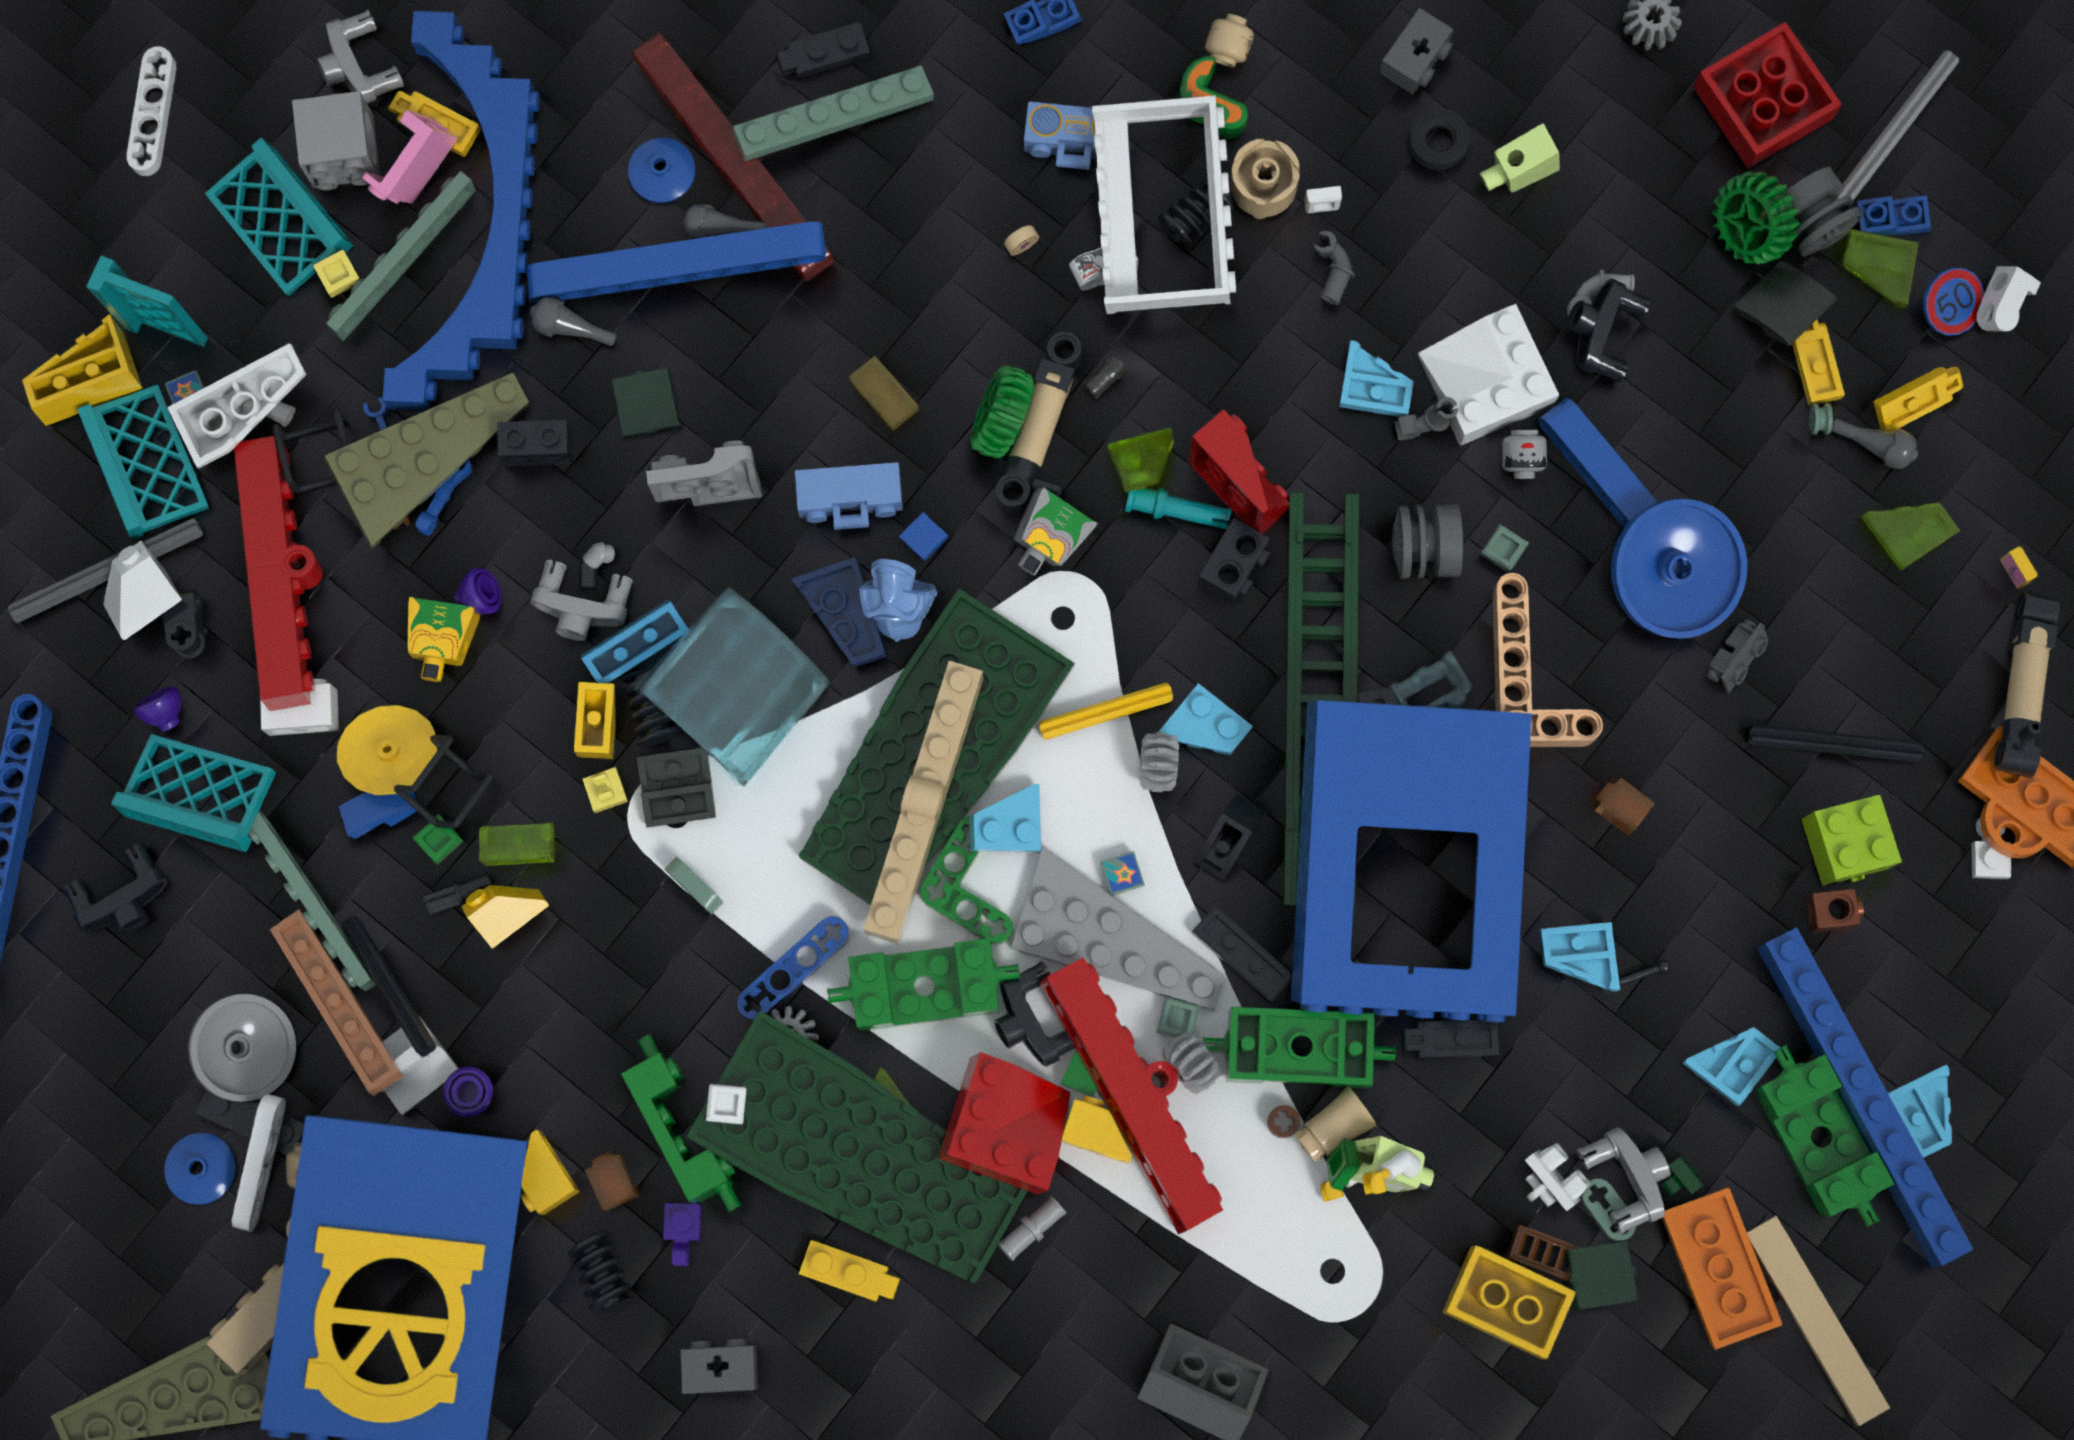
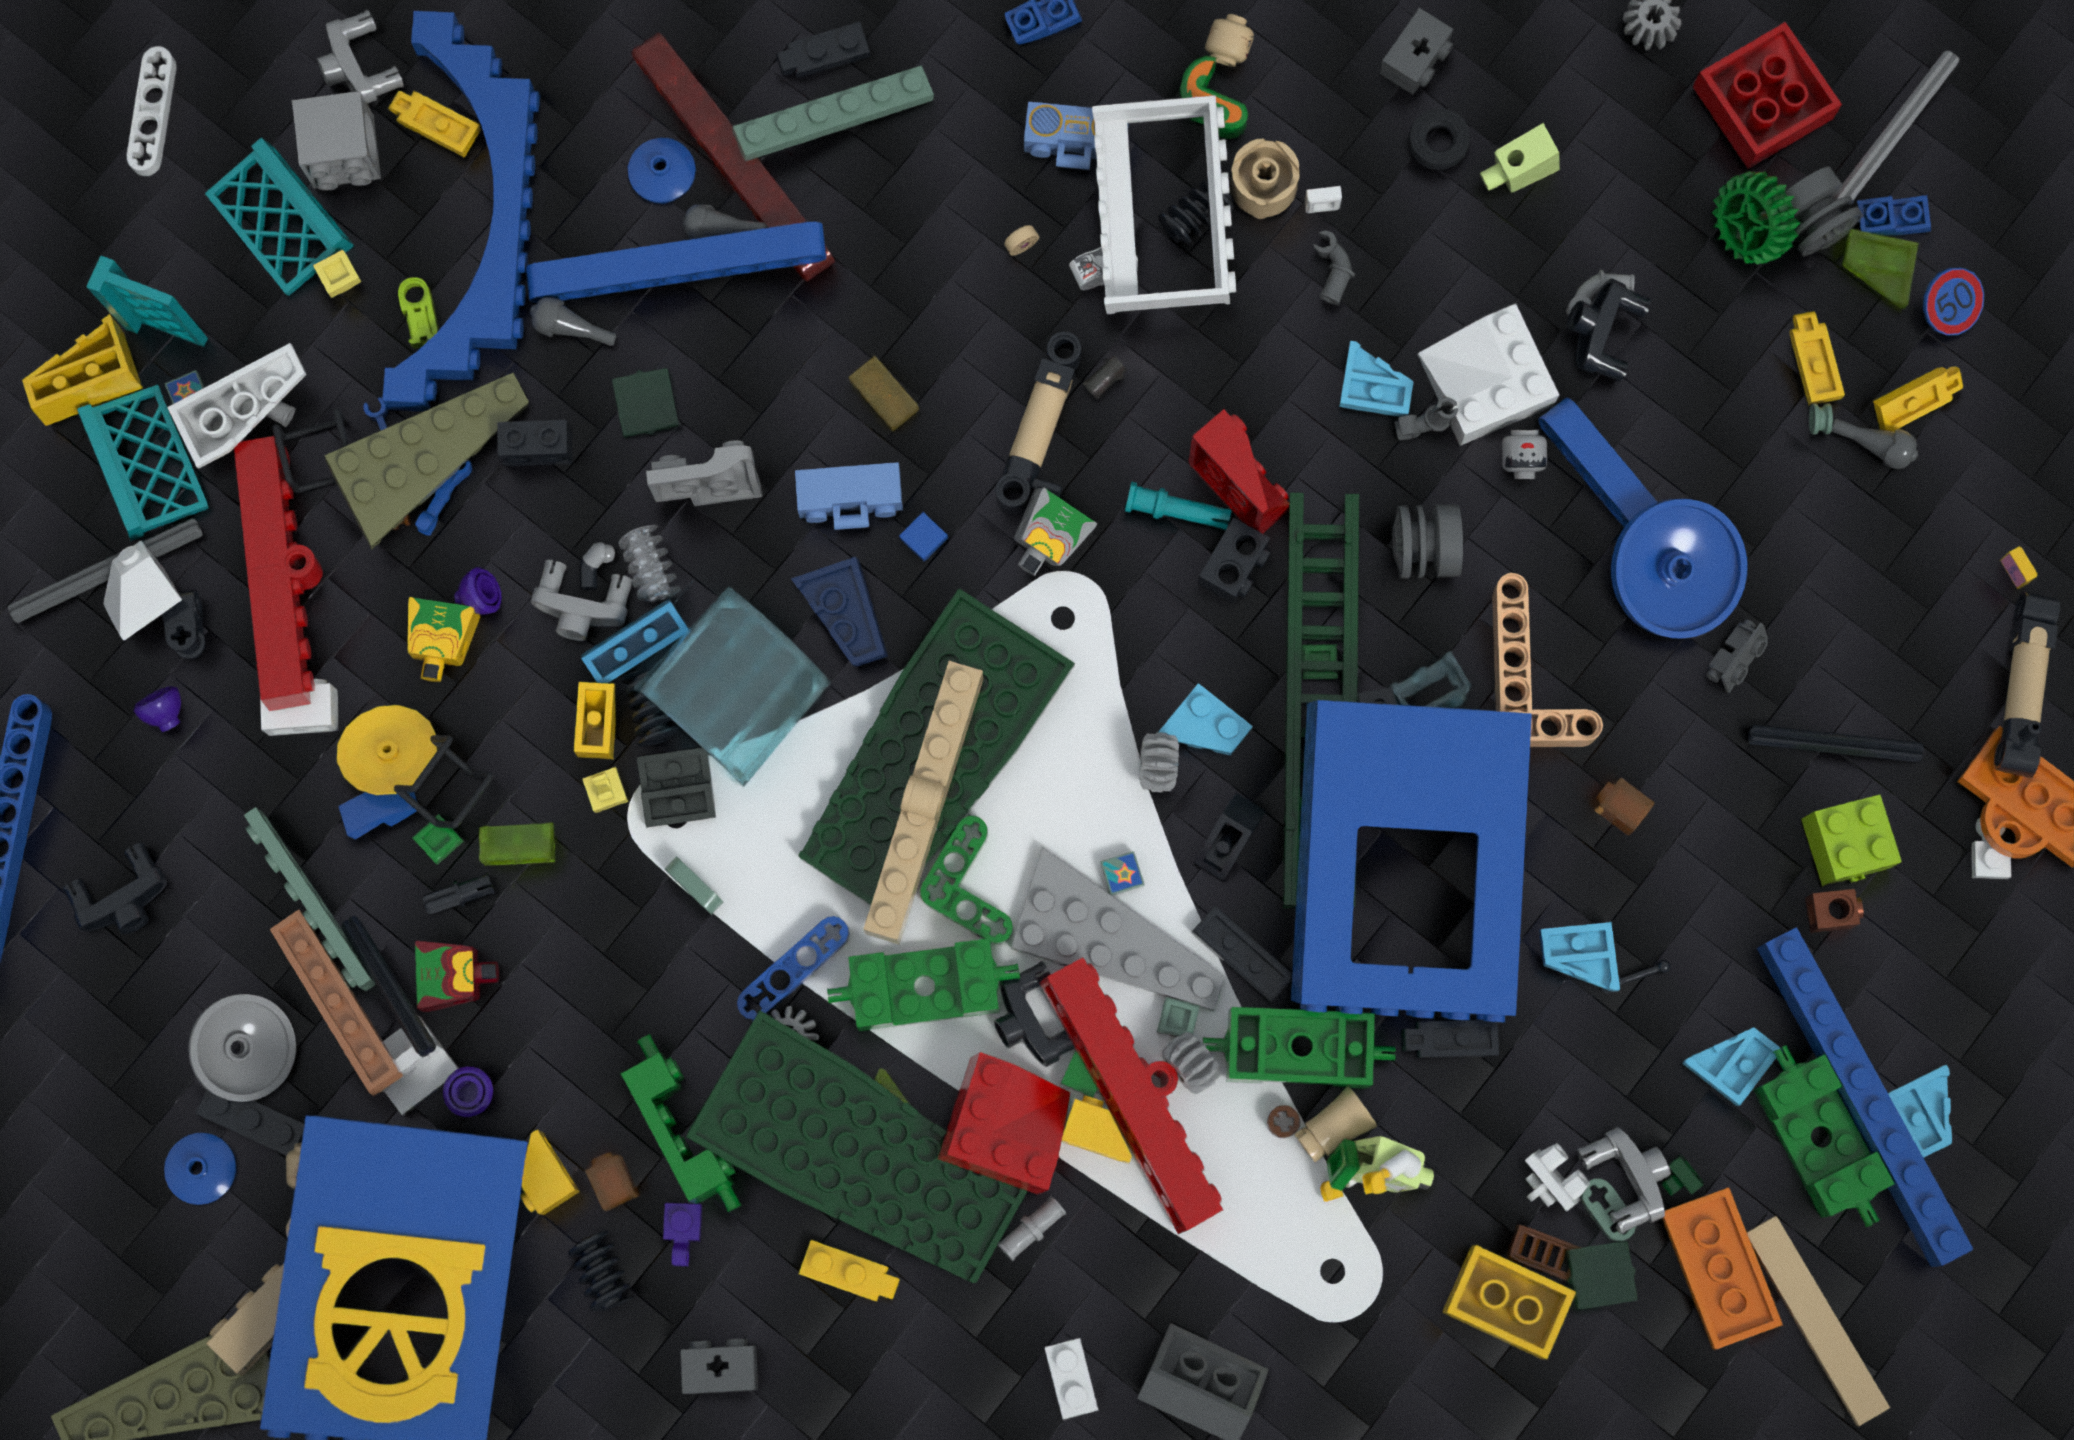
(191, 821): teal fence -> none
(258, 1162): white beam -> none
(408, 247): sand green plate -> none
(416, 162): bright pink panel -> none
(420, 315): none -> lime piece
(449, 975): none -> torso
(502, 910): yellow slope -> none
(646, 564): none -> clear piece
(725, 1104): white tile -> none
(896, 599): medium blue head -> none
(1001, 411): green gear -> none
(1008, 824): medium azure wing -> none
(1071, 1378): none -> white brick
(1105, 711): yellow axle -> none
(1141, 458): clear neon green wing -> none
(1319, 653): none -> green tile
(1504, 548): sand green tile -> none
(1785, 303): pearl dark grey slope -> none
(1910, 531): clear neon green wing -> none
(2004, 298): white leg -> none

